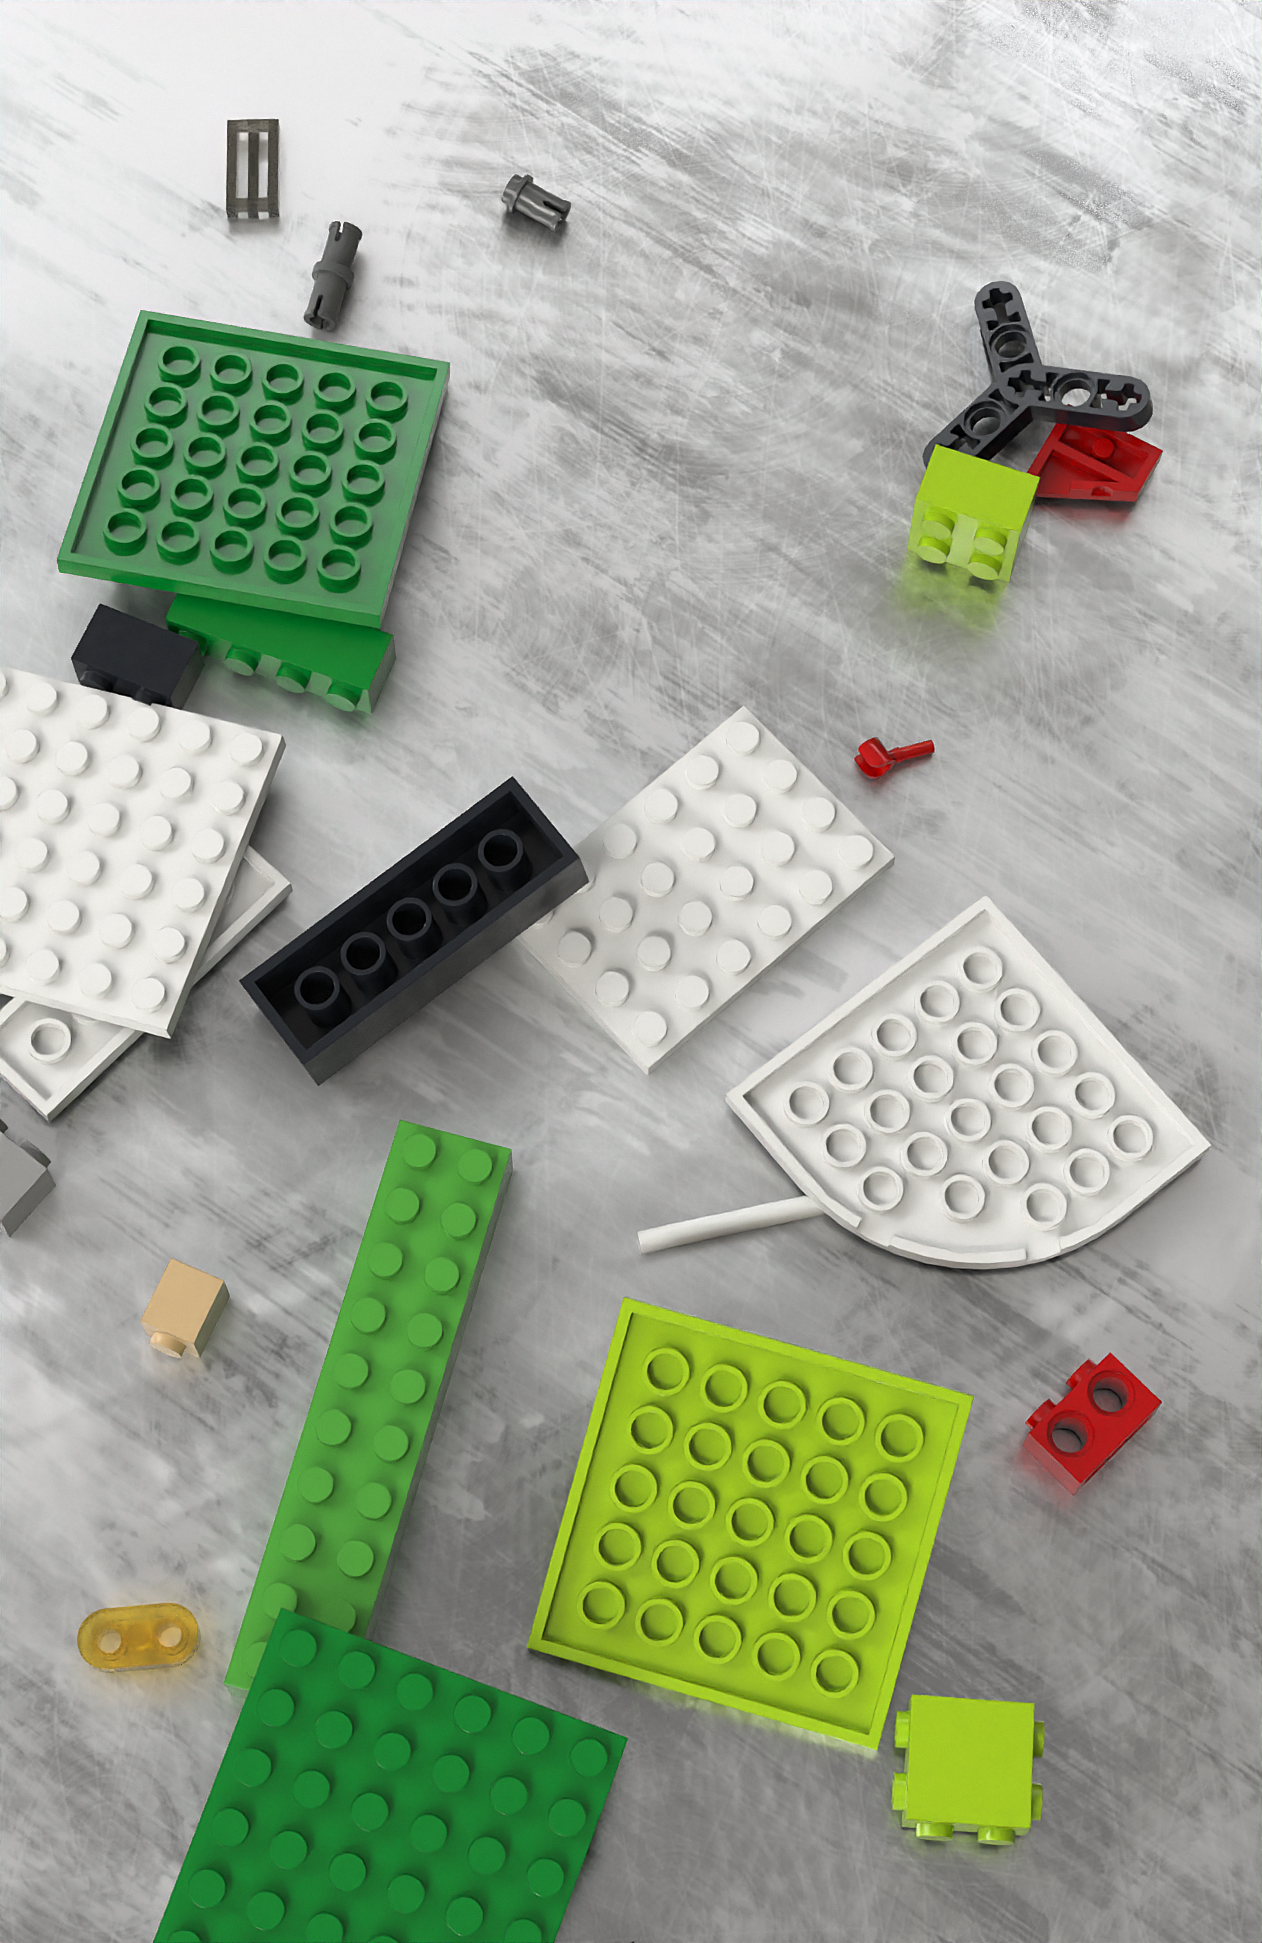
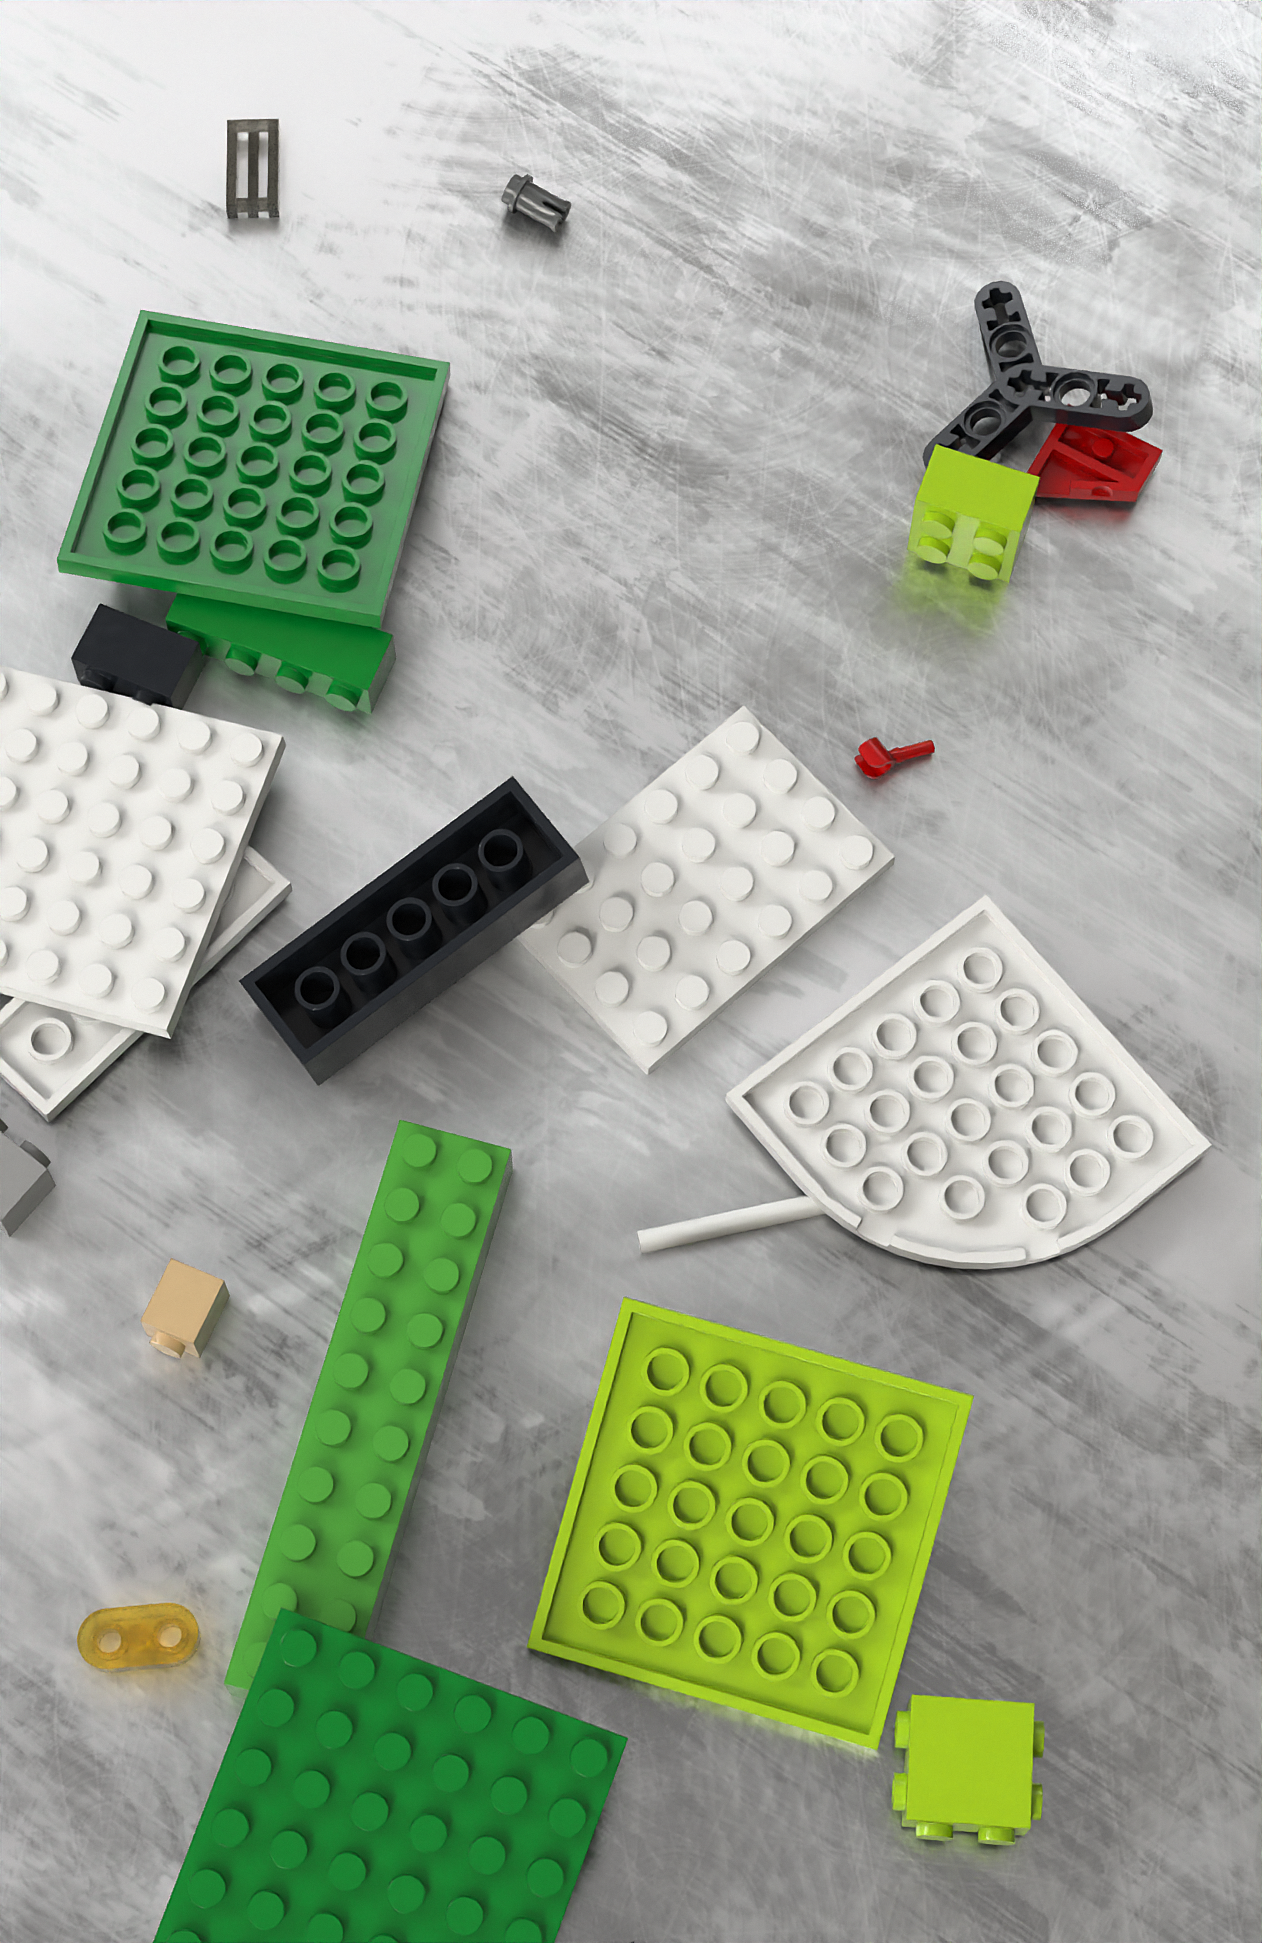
(333, 275): dark grey pin -> none
(1099, 1430): red brick -> none

